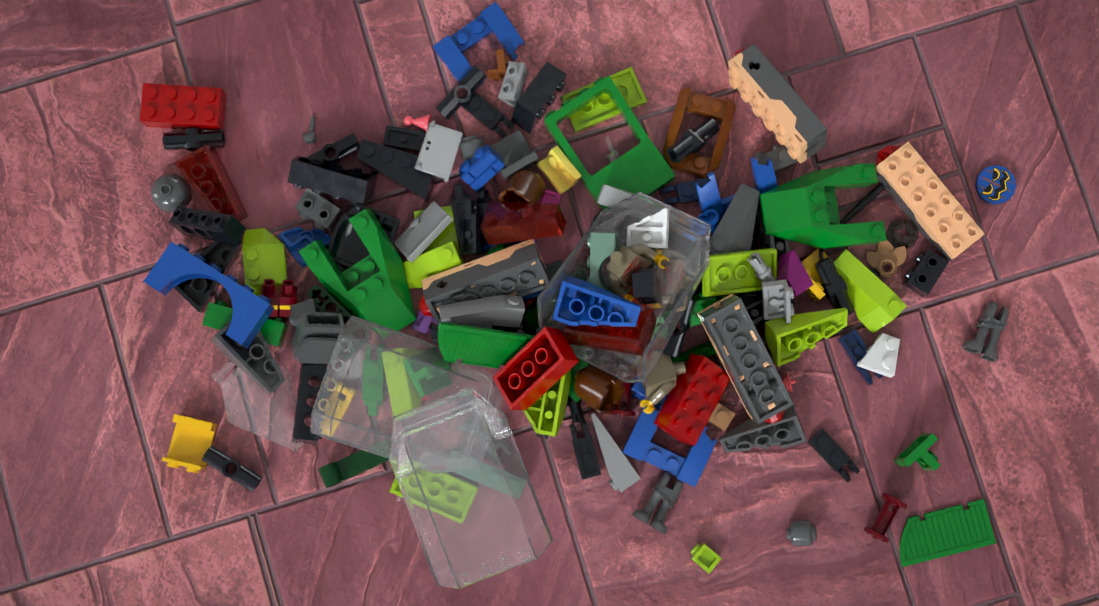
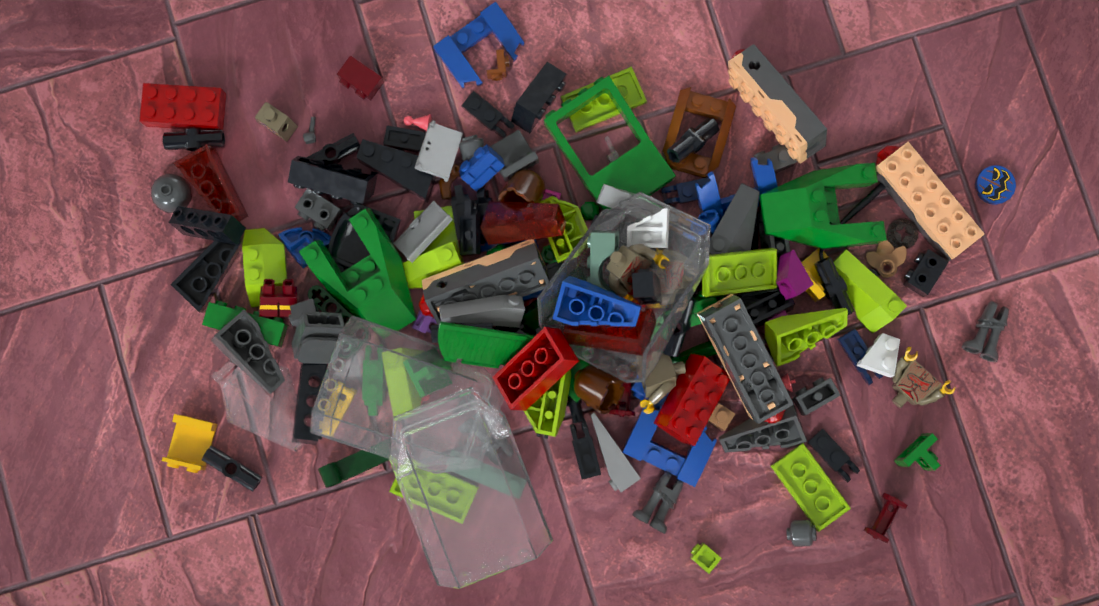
(179, 265): blue arch -> none
(275, 120): none -> dark tan torso
(360, 78): none -> dark red brick
(445, 187): none -> reddish brown arm
(470, 82): black piece -> none
(513, 83): light grey bracket -> none
(548, 255): none -> green tile
(559, 170): light yellow bracket -> none
(573, 231): none -> lime wedge
(589, 210): none -> green tile
(762, 270): light grey pin -> none
(776, 300): light grey bracket -> none
(810, 487): none -> lime tile
(816, 396): none -> dark grey brick
(916, 383): none -> dark tan torso
(945, 533): green piece -> none

